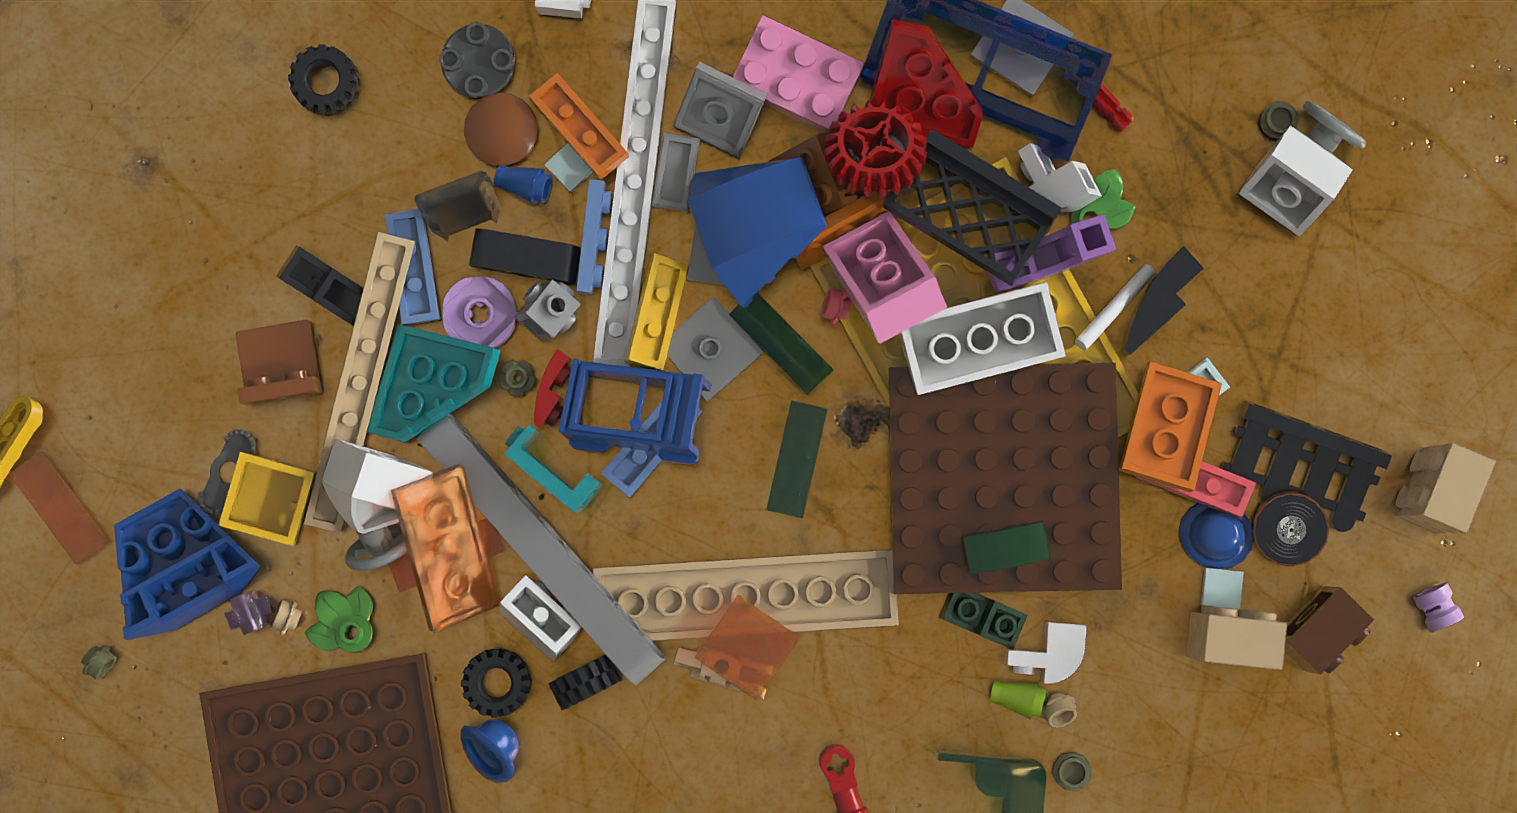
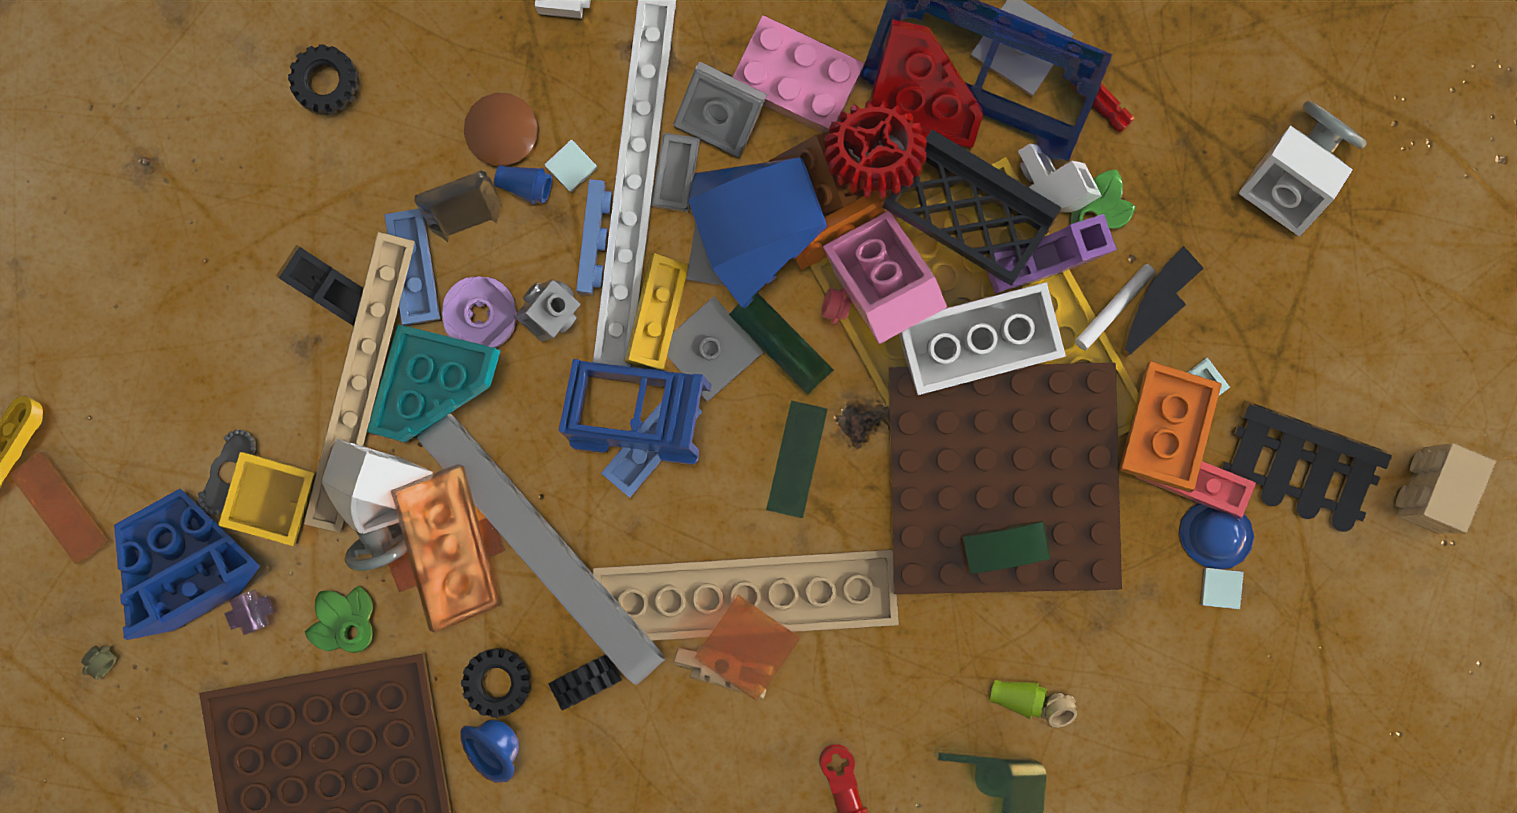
(277, 363): dark orange bracket -> none
(286, 616): tan plate -> none
(477, 60): dark grey dish -> none
(507, 381): olive plate -> none
(518, 452): teal panel -> none
(524, 256): black beam -> none
(539, 618): white brick -> none
(547, 402): red slope -> none
(578, 126): orange plate -> none
(984, 617): dark green slope -> none
(1060, 656): white brick -> none
(1072, 772): olive plate -> none
(1242, 640): tan brick -> none
(1278, 118): olive plate -> none
(1290, 528): black tile -> none
(1325, 630): reddish brown brick -> none
(1438, 607): lavender wheel -> none

